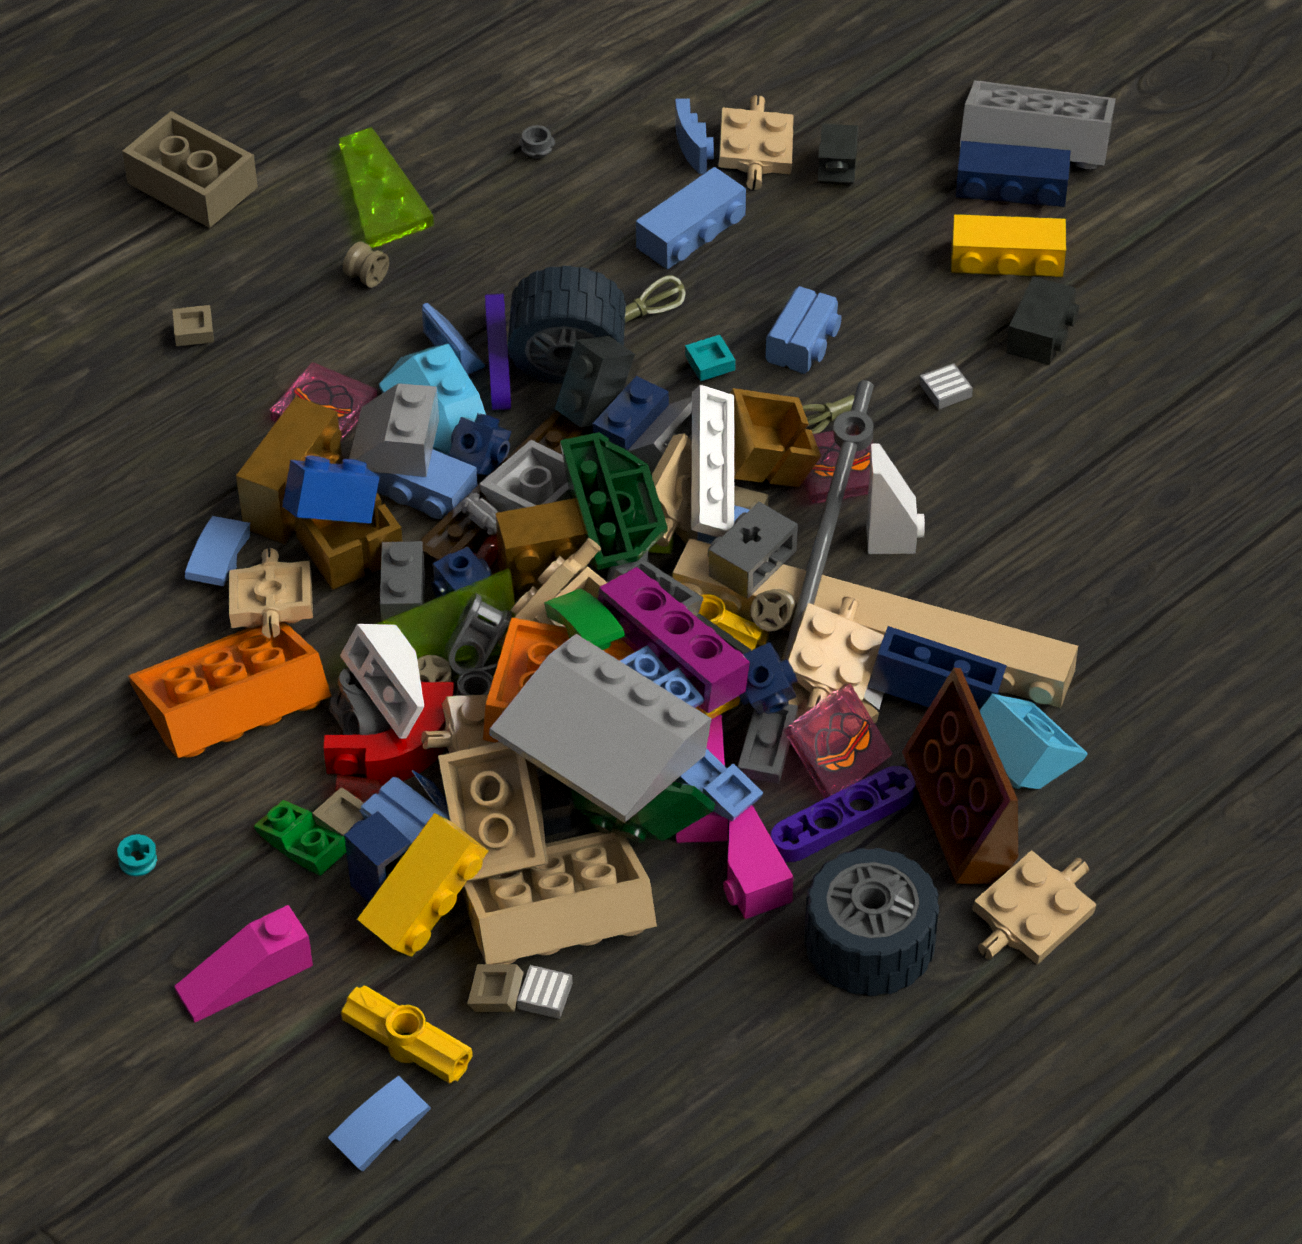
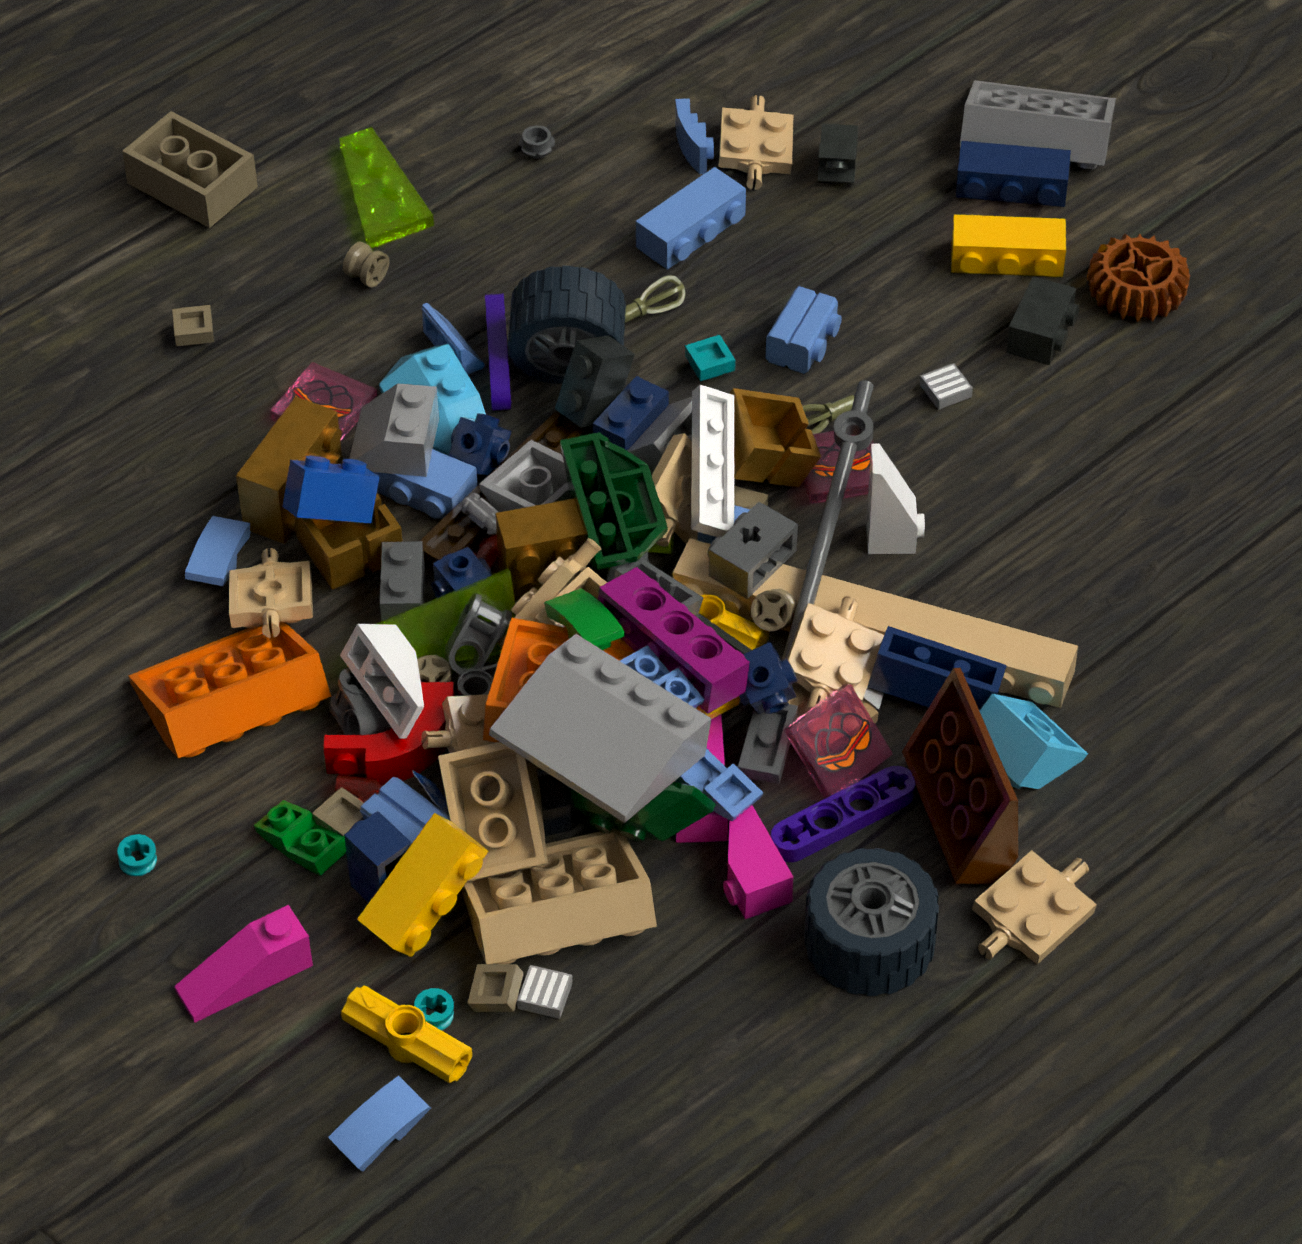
(431, 998): none -> teal bush
(1138, 277): none -> dark orange gear

